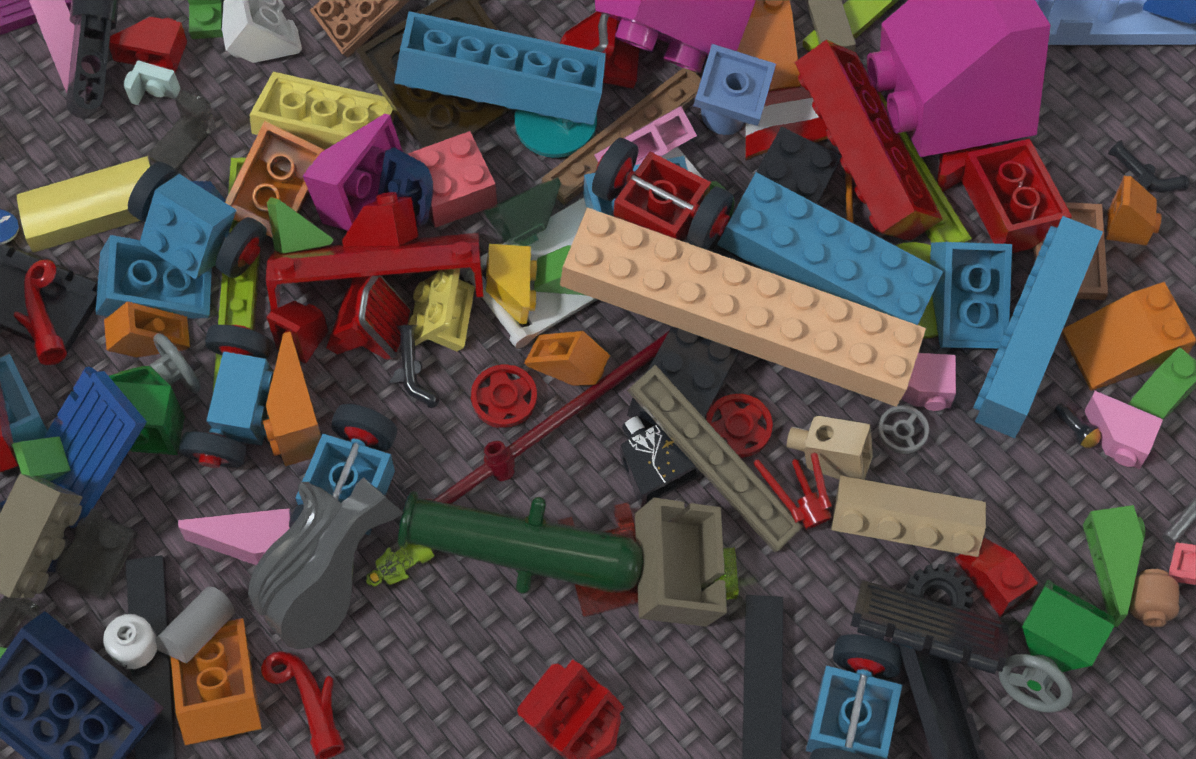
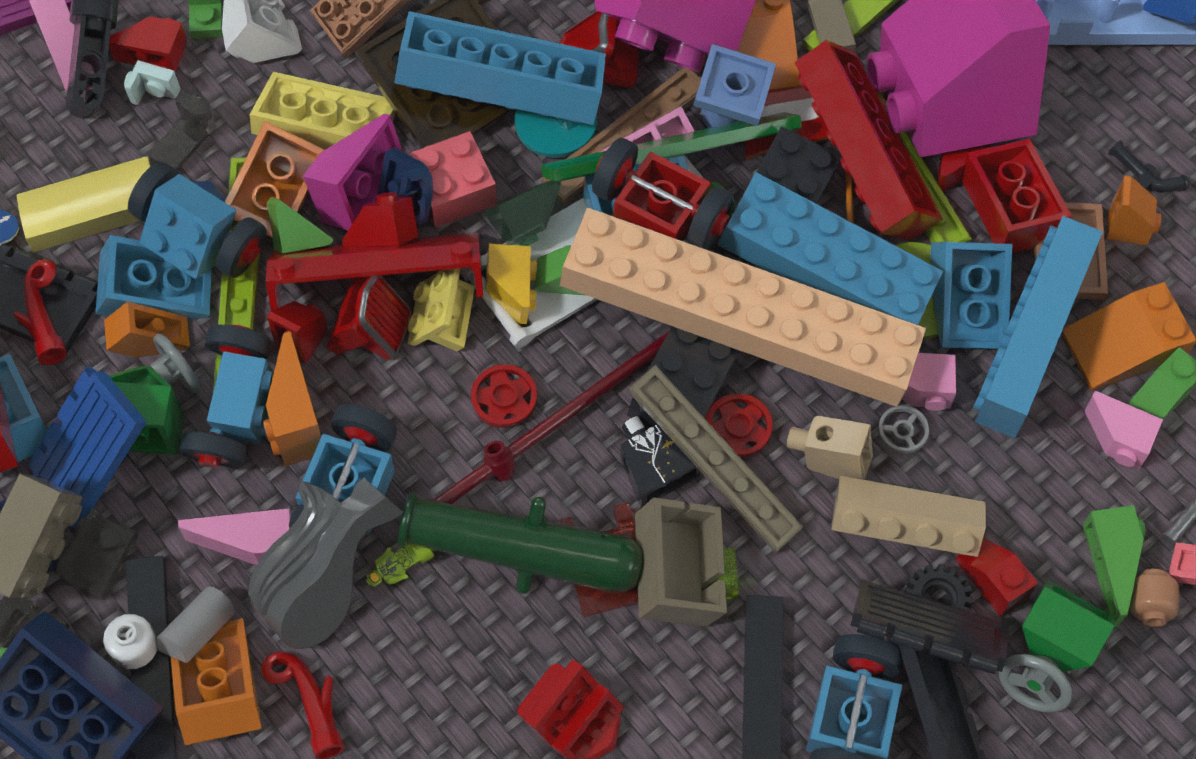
(42, 458): bright green slope -> none
(411, 368): black piece -> none
(568, 357): orange slope -> none
(678, 145): none -> green tile
(812, 507): red plant -> none
(1085, 433): black piece -> none

